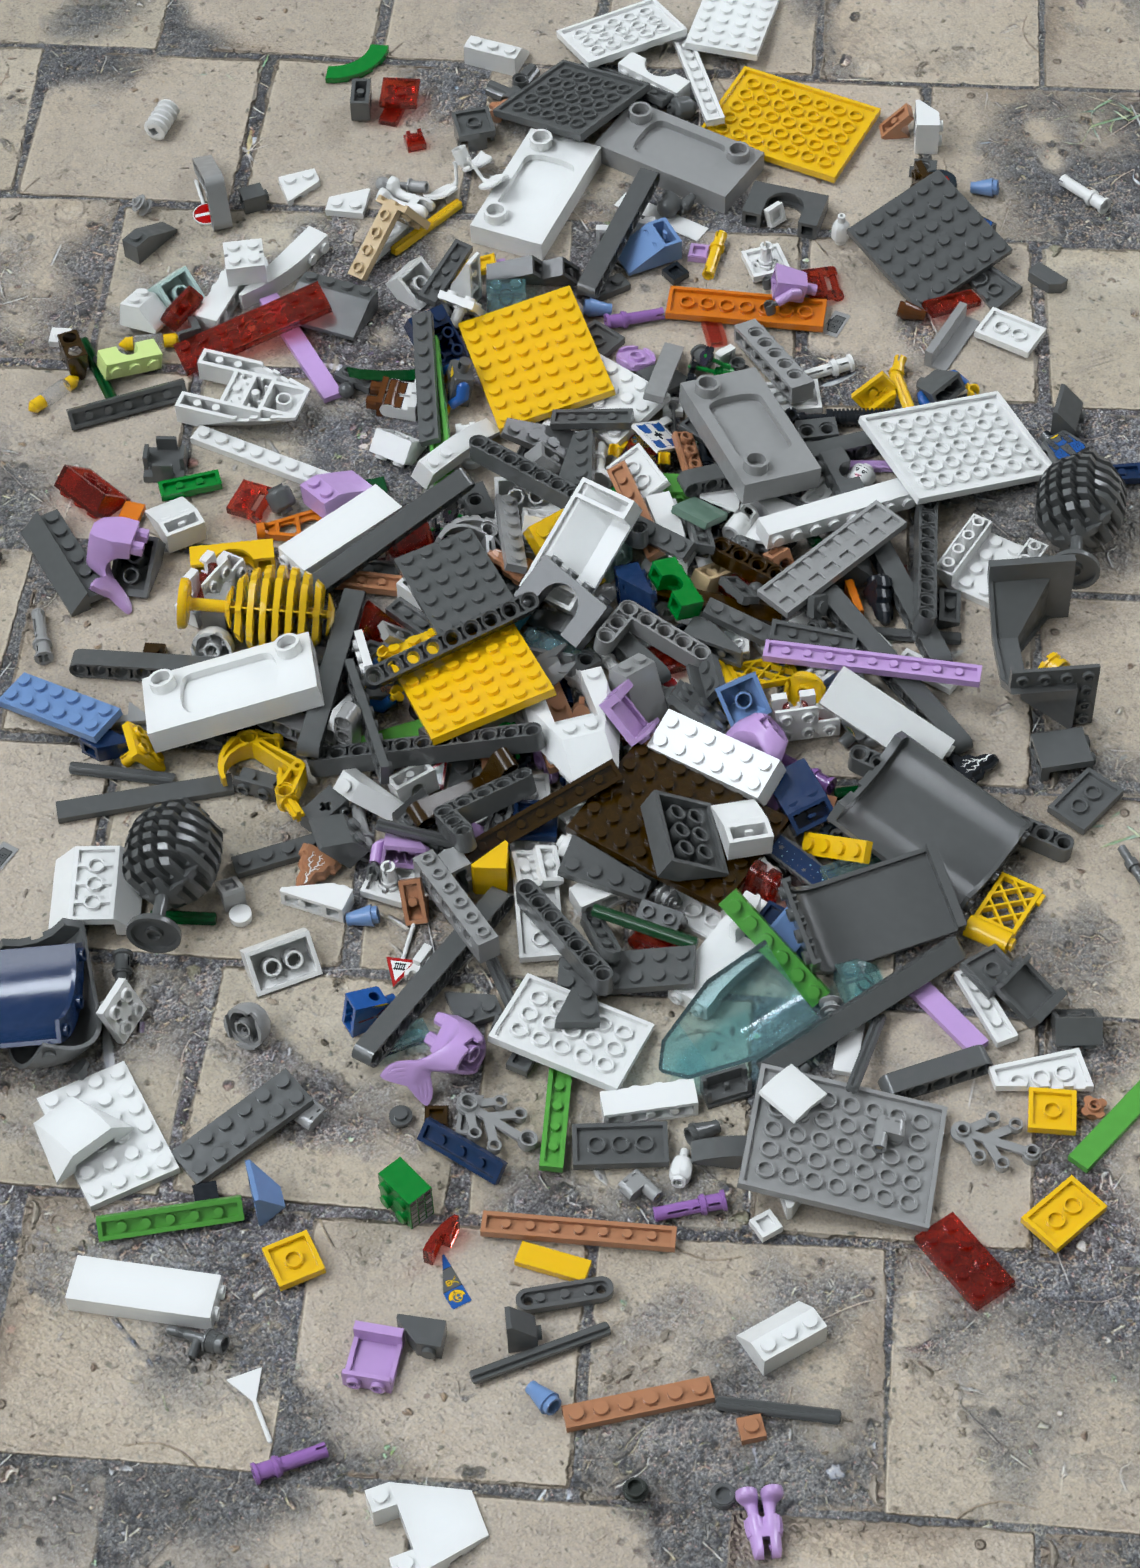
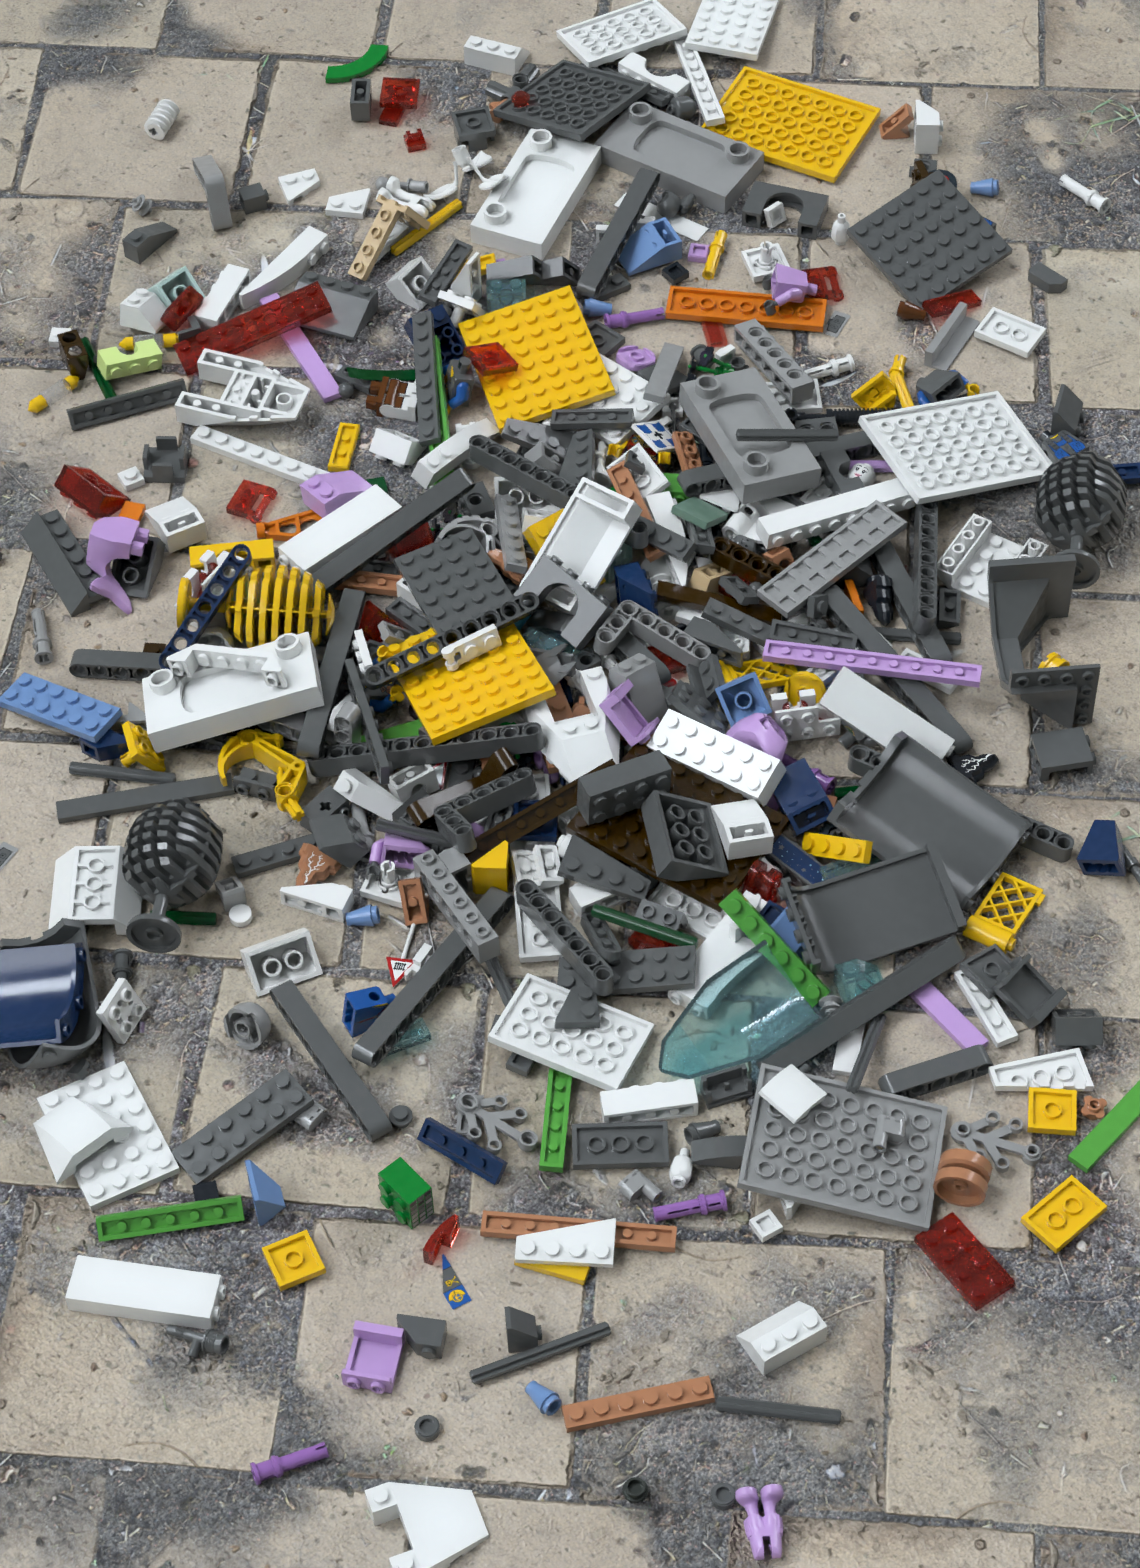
(131, 478): none -> white plate
(187, 660): none -> white slope
(190, 485): green plate -> none
(201, 212): piece -> none
(208, 598): none -> dark blue beam
(244, 262): white piece -> none
(249, 1385): white piece -> none
(280, 499): dark grey head -> none
(331, 1060): none -> dark grey beam
(343, 447): none -> yellow tile
(427, 1428): none -> dark grey tile
(439, 1113): dark brown tile -> none
(455, 1050): lavender hips -> none
(471, 647): none -> white plate
(474, 1007): dark grey wing -> none
(490, 359): none -> clear red plate
(520, 98): none -> clear red plate
(565, 1295): dark grey plate -> none
(575, 1245): none -> white wing
(622, 786): none -> dark grey brick
(632, 463): none -> dark grey tile
(666, 897): light grey wheel -> none
(670, 575): green arch -> none
(751, 1429): nougat plate -> none
(787, 435): none -> dark grey axle
(962, 1177): none -> nougat wheel
(995, 288): dark grey wing -> none
(1085, 800): dark grey plate -> none
(1103, 850): none -> dark blue slope

